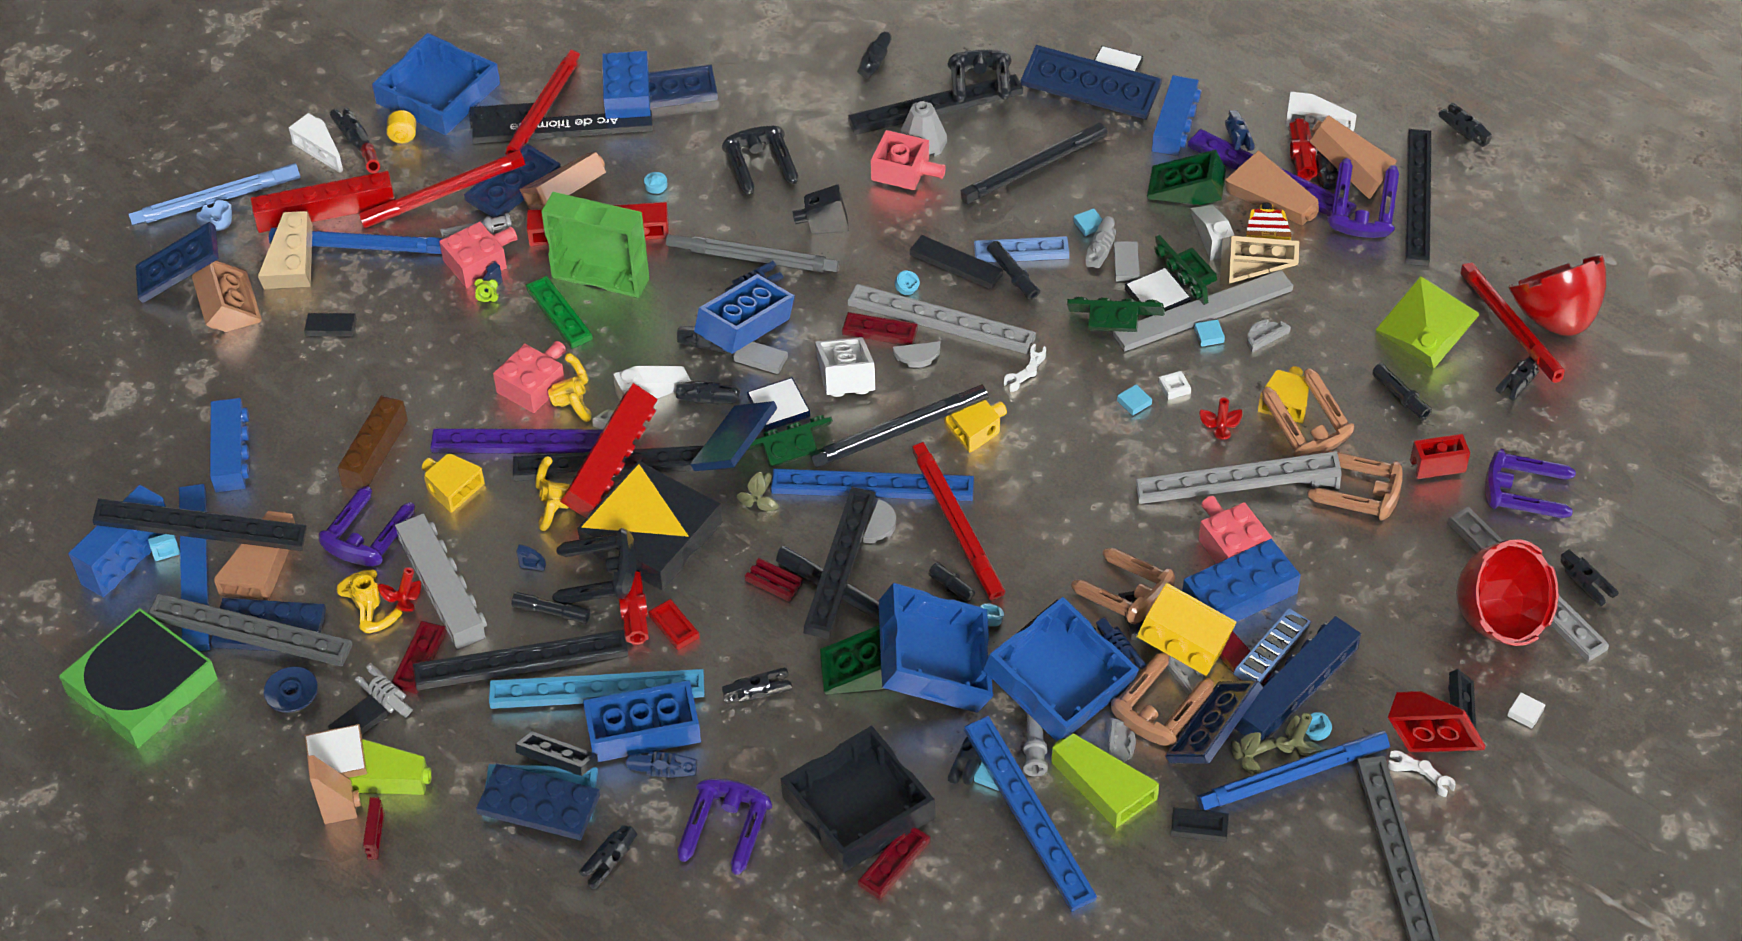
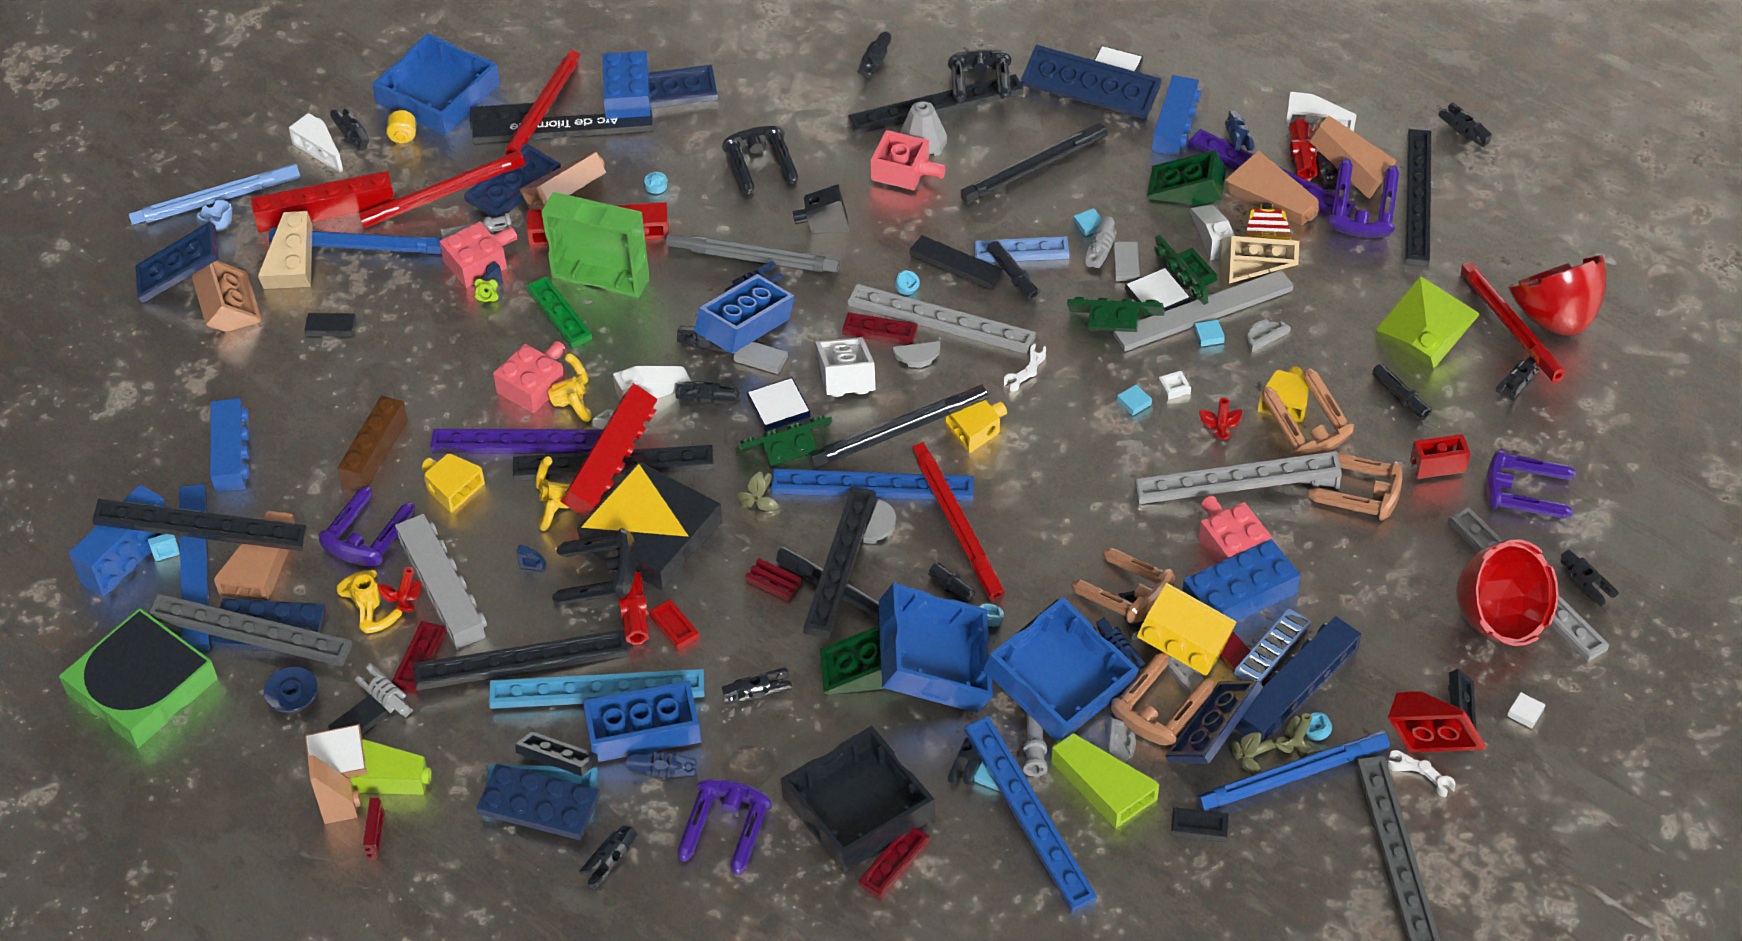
(369, 154): red piece -> none
(567, 611): black piece -> none
(734, 436): dark blue tile -> none

